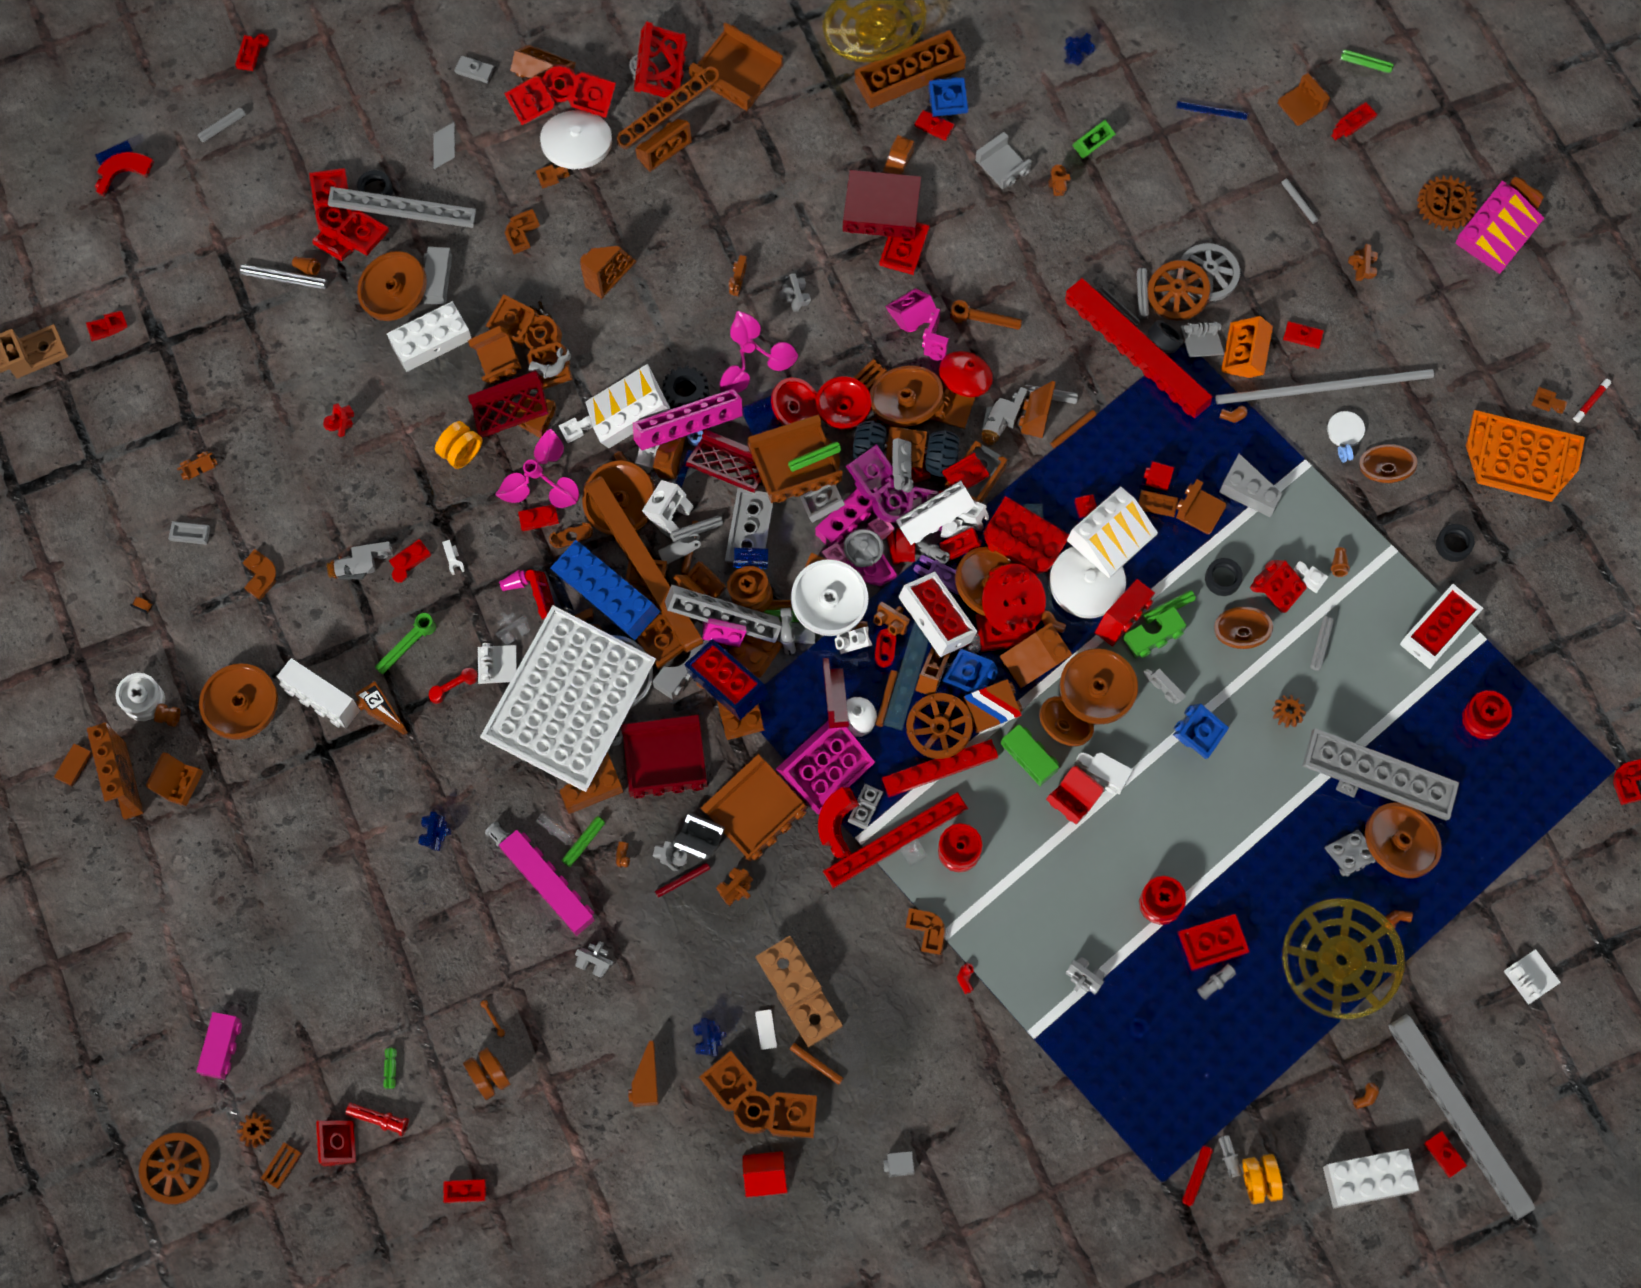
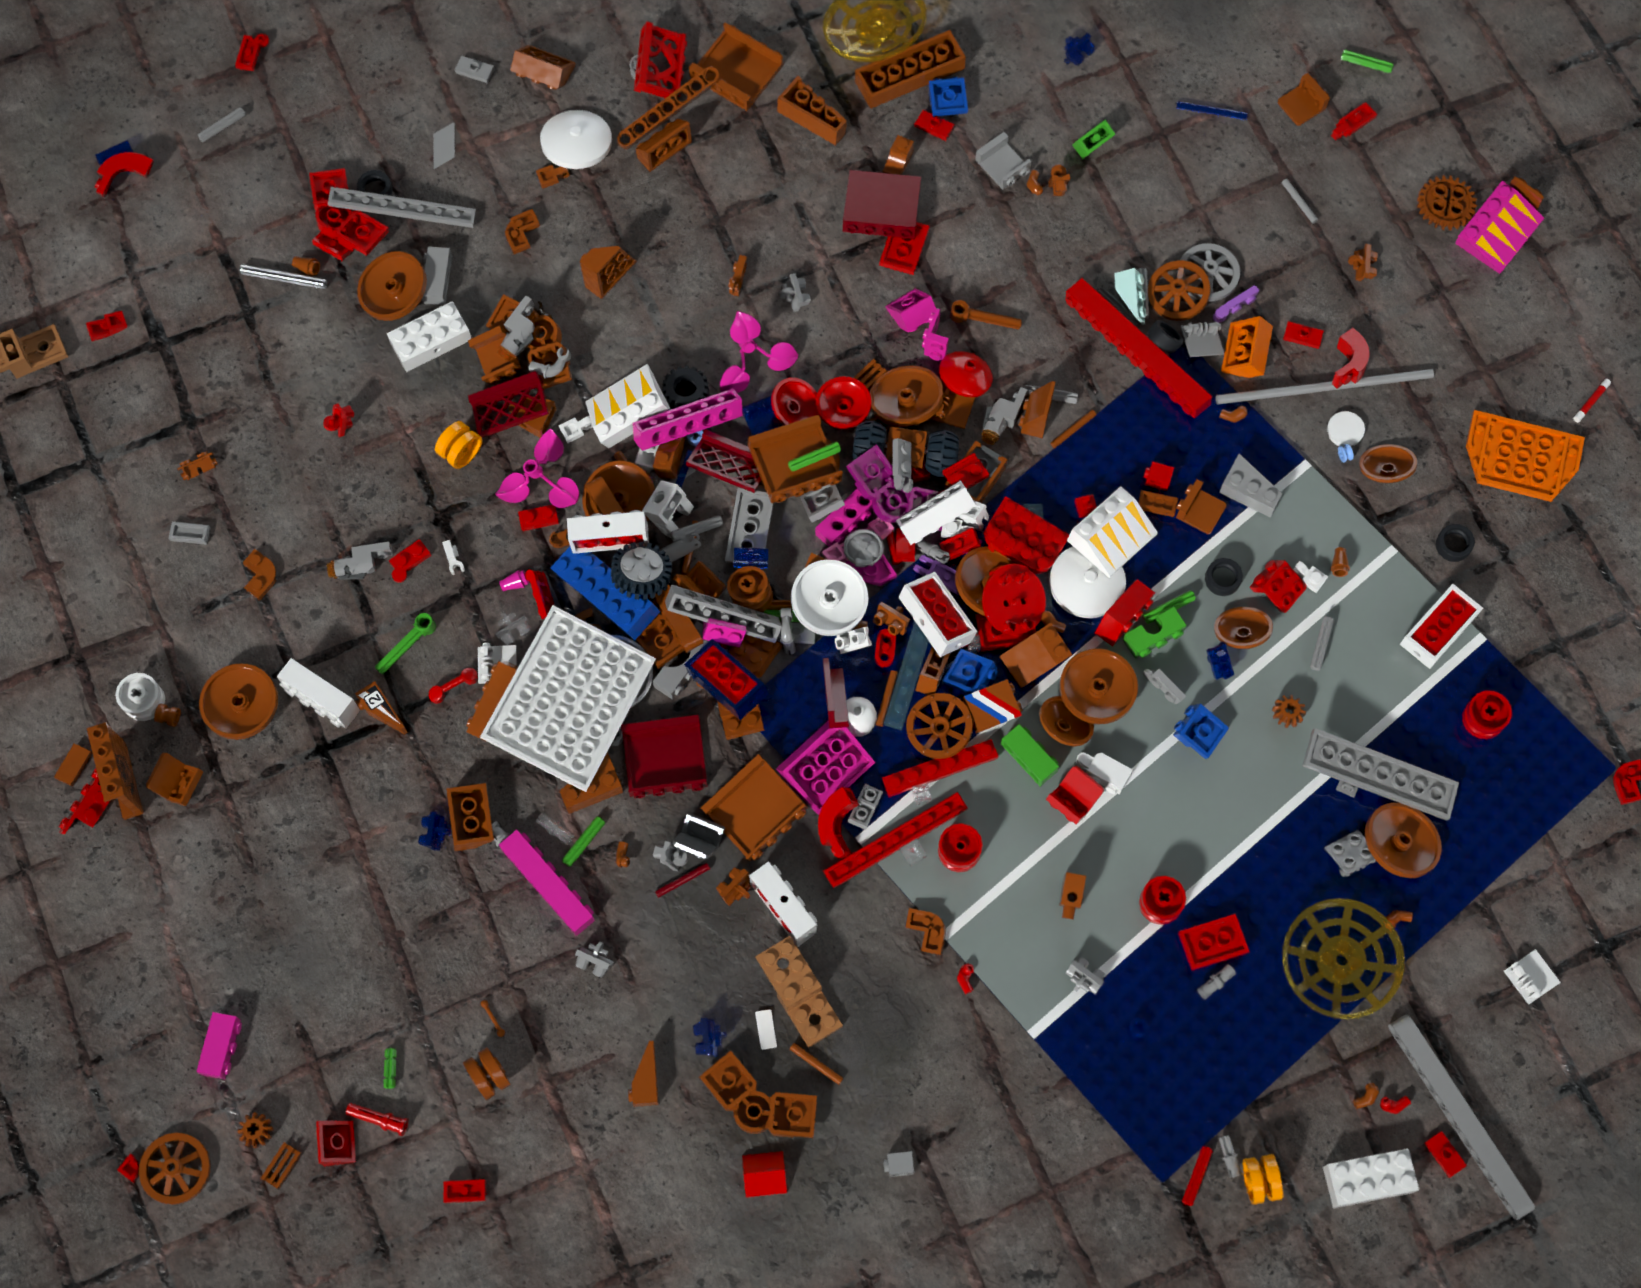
(88, 807): none -> red bracket
(130, 1168): none -> red tile
(141, 605): dark orange piece -> none
(469, 816): none -> dark orange slope
(493, 691): none -> dark orange wedge
(520, 330): none -> light grey plate
(539, 93): red plate -> none
(607, 531): none -> white brick
(641, 570): none -> wheel
(783, 904): none -> white brick
(811, 112): none -> dark orange wedge
(921, 794): none -> clear wheel
(1032, 183): none -> dark orange arm
(1074, 885): none -> dark orange torso
(1129, 287): none -> light aqua slope
(1220, 661): none -> clear blue hips
(1235, 304): none -> medium lavender hinge
(1357, 351): none -> red arch
(1394, 1106): none -> red arm
(1546, 400): dark orange plate -> none

